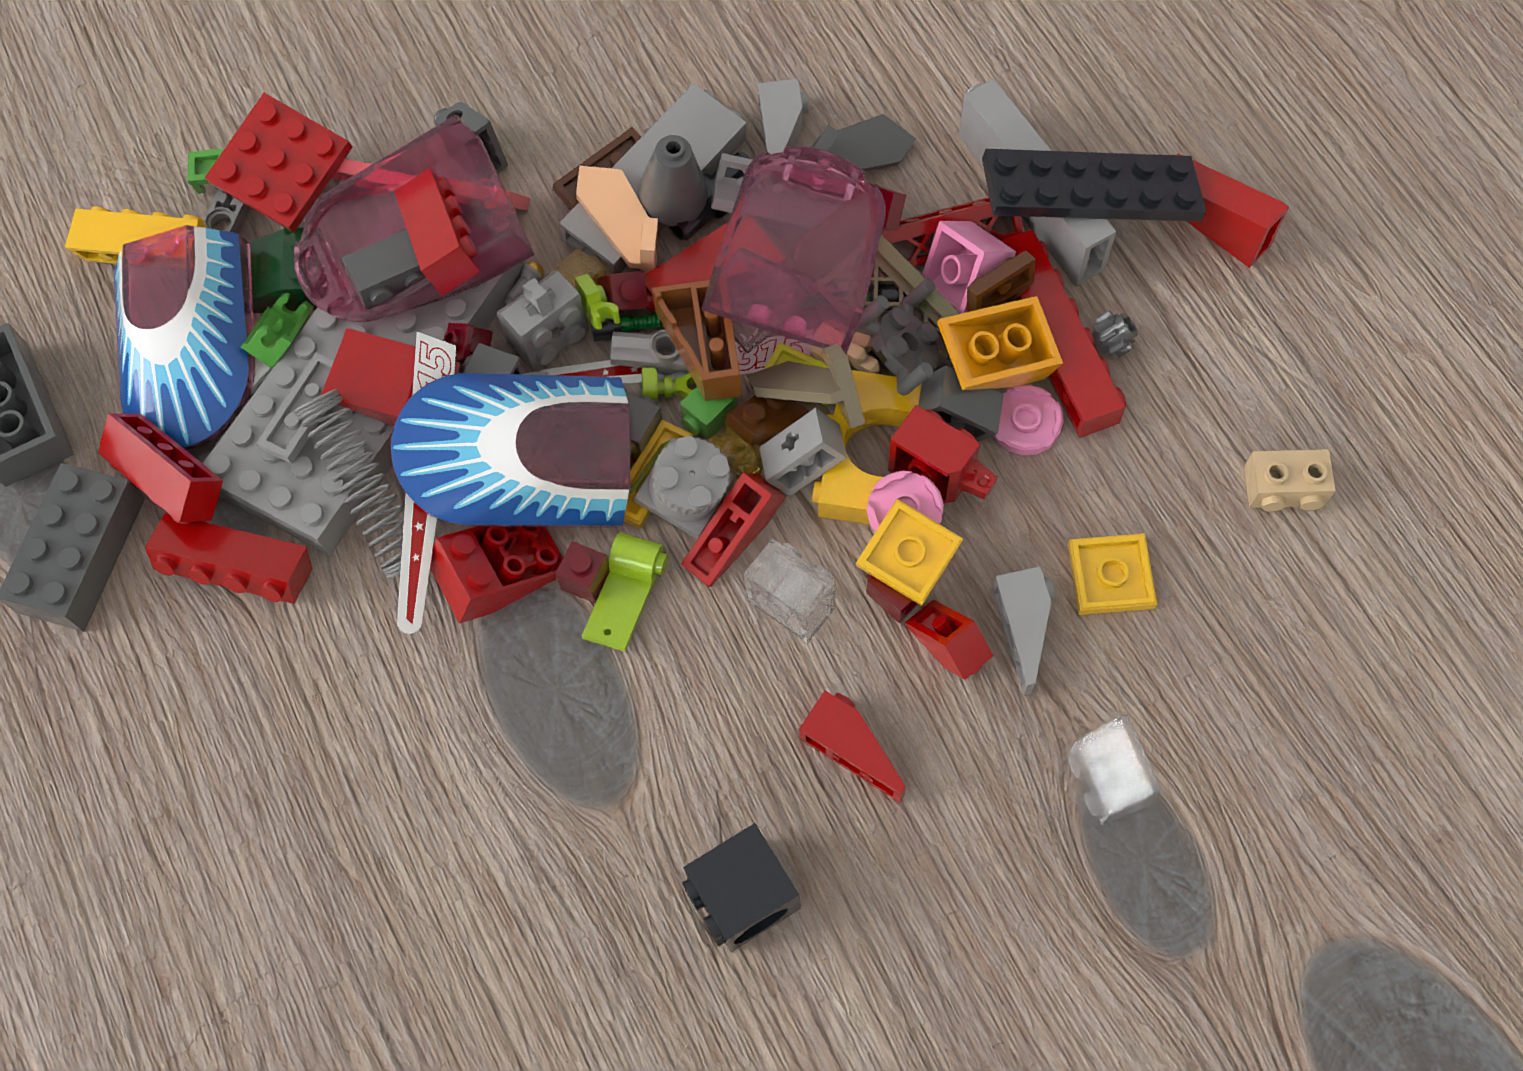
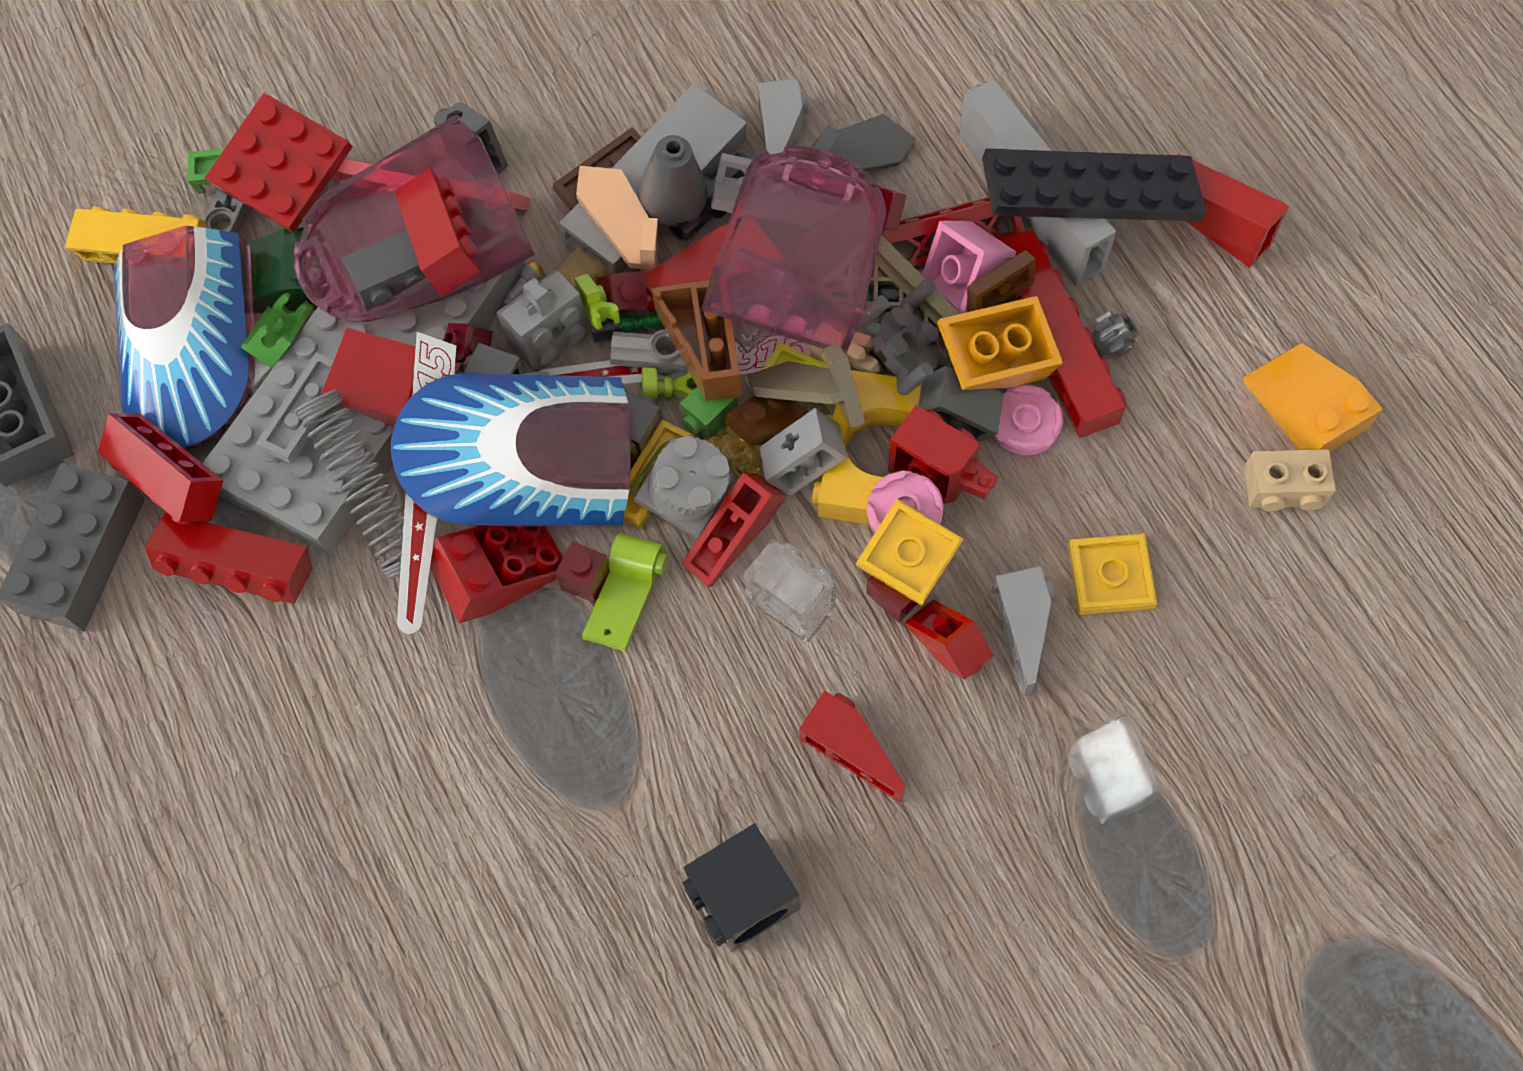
(1313, 399): none -> light orange slope

